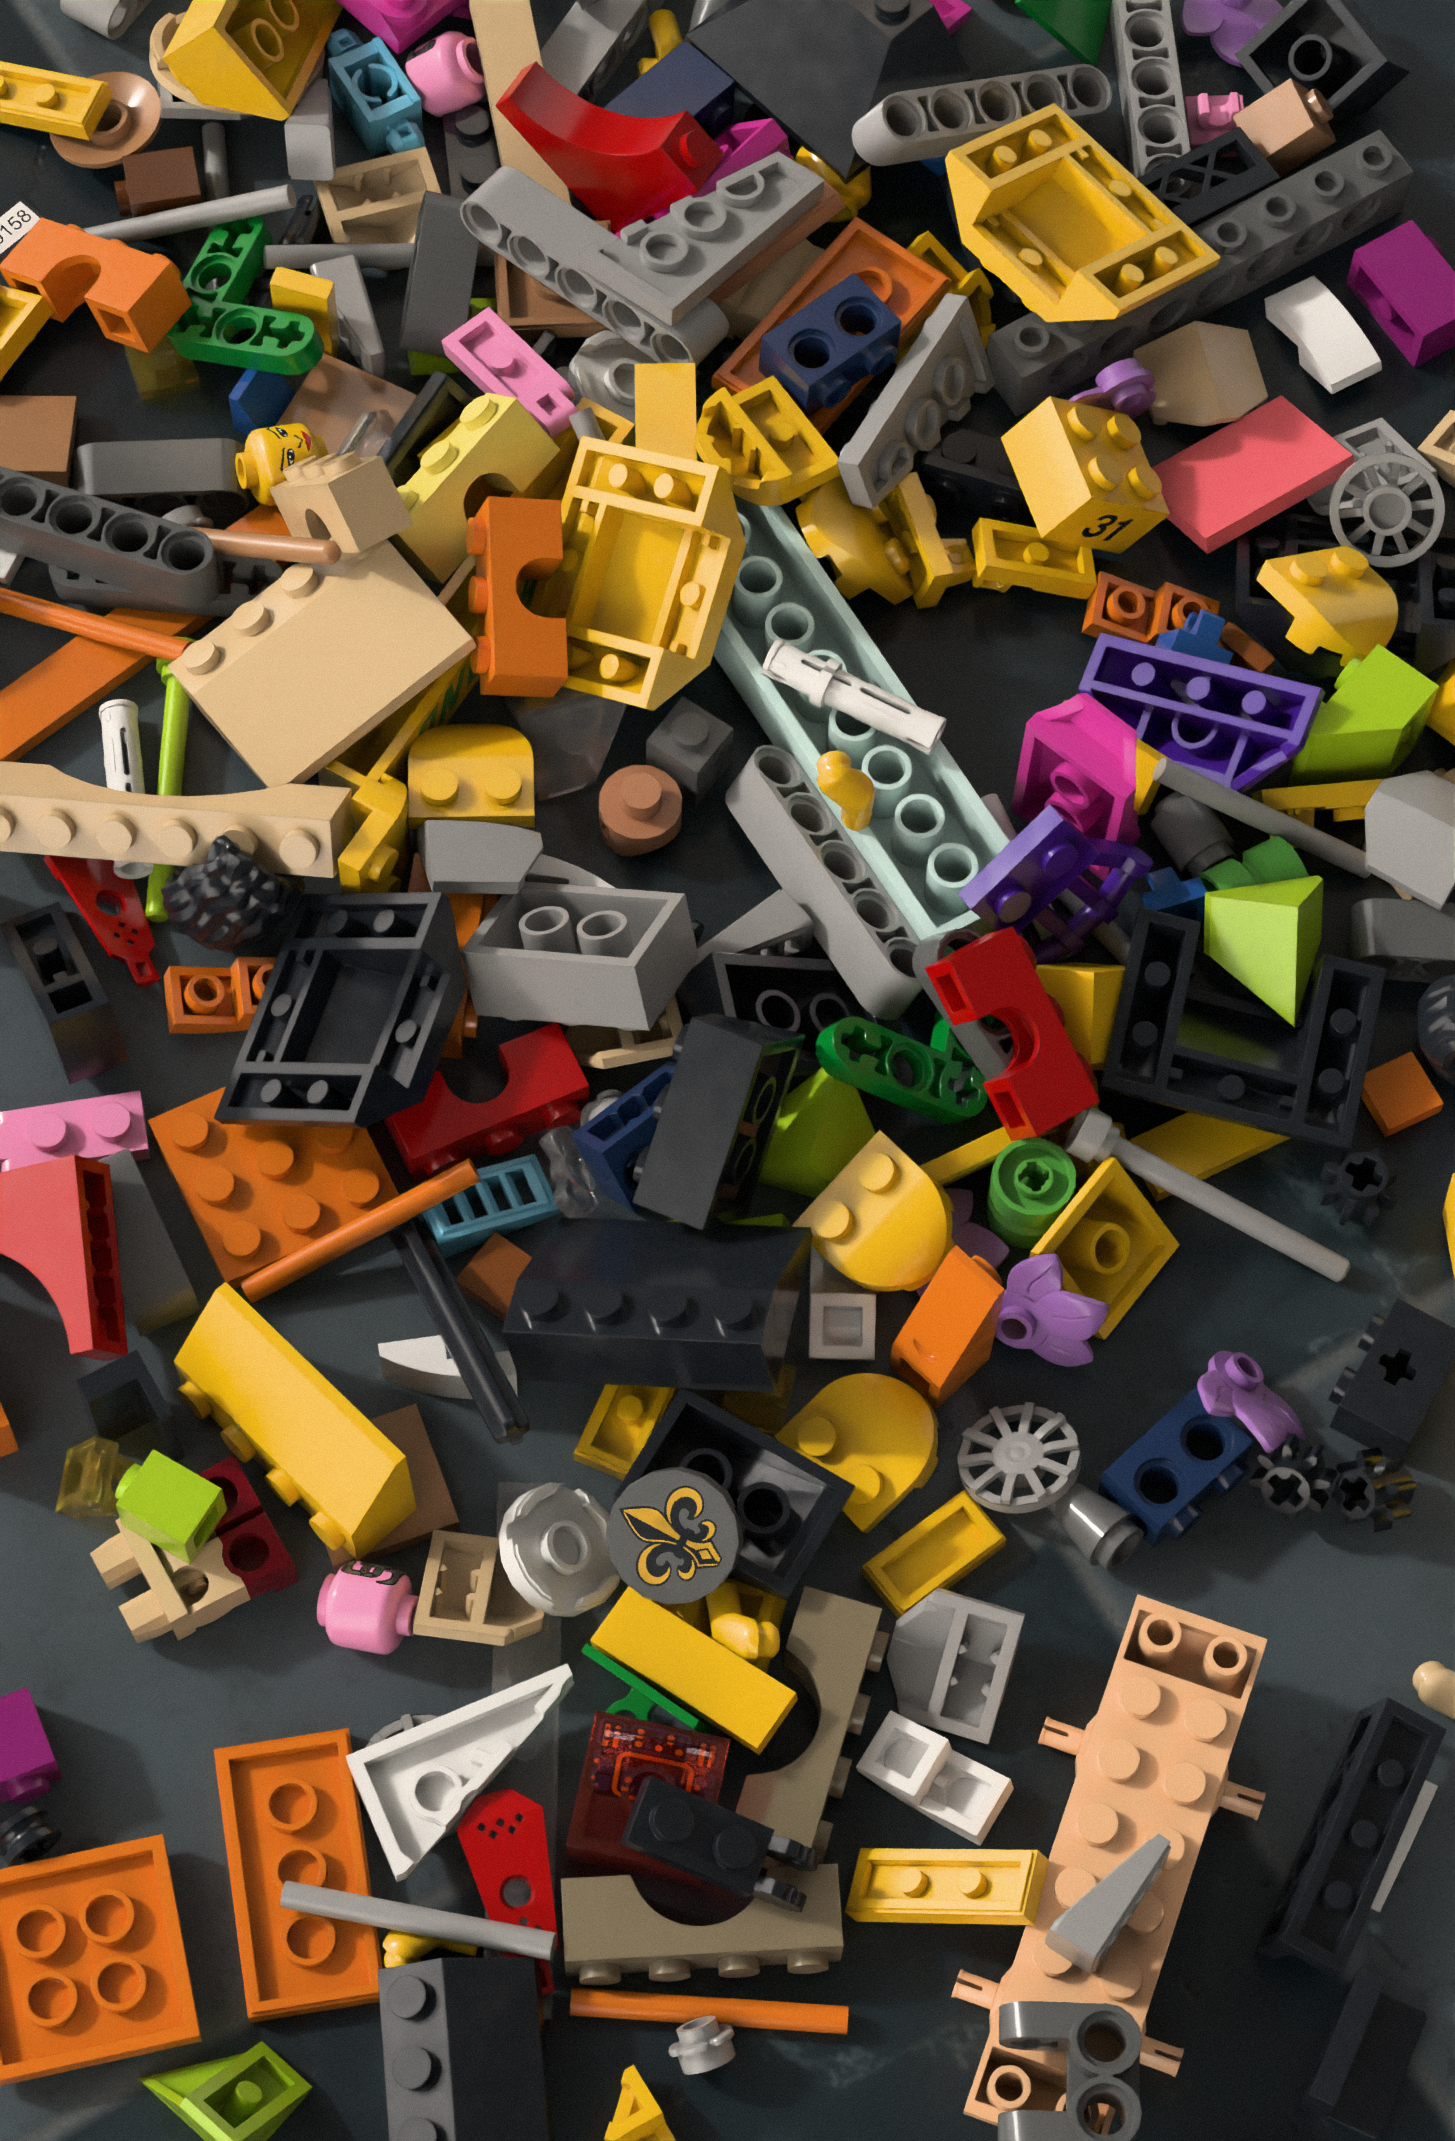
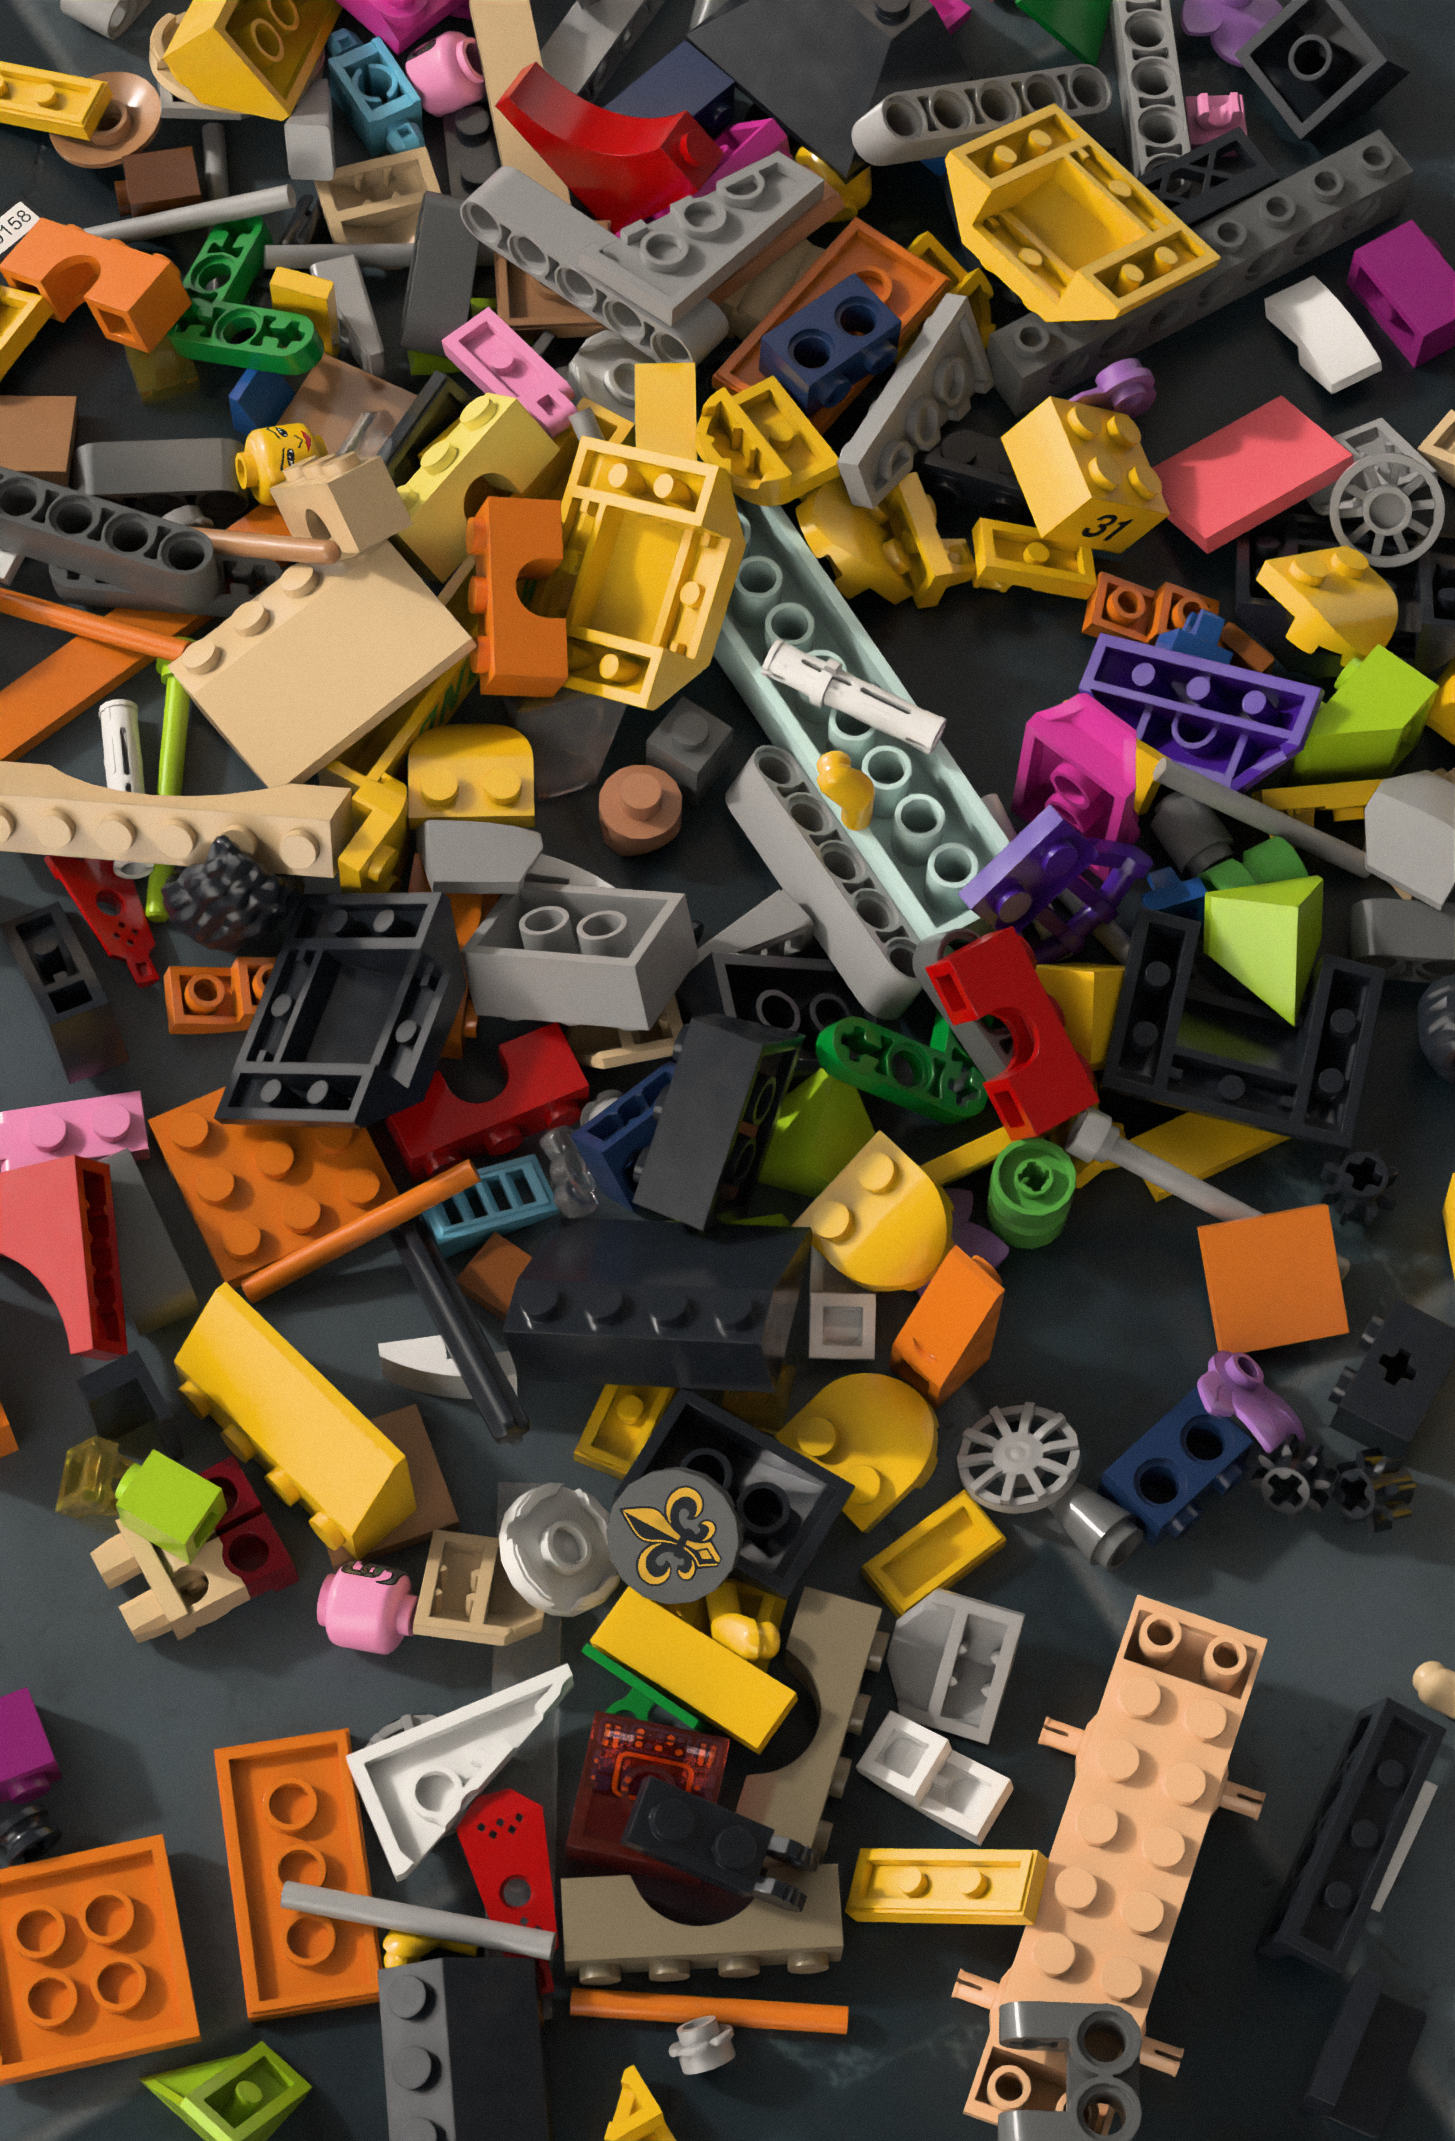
(664, 35): yellow arm -> none
(1052, 1319): medium lavender plate -> none
(1096, 1919): light grey slope -> none
(1109, 1242): yellow slope -> none
(1203, 375): tan slope -> none
(1273, 1279): none -> orange tile
(1288, 125): brick -> none
(1400, 1094): orange tile -> none

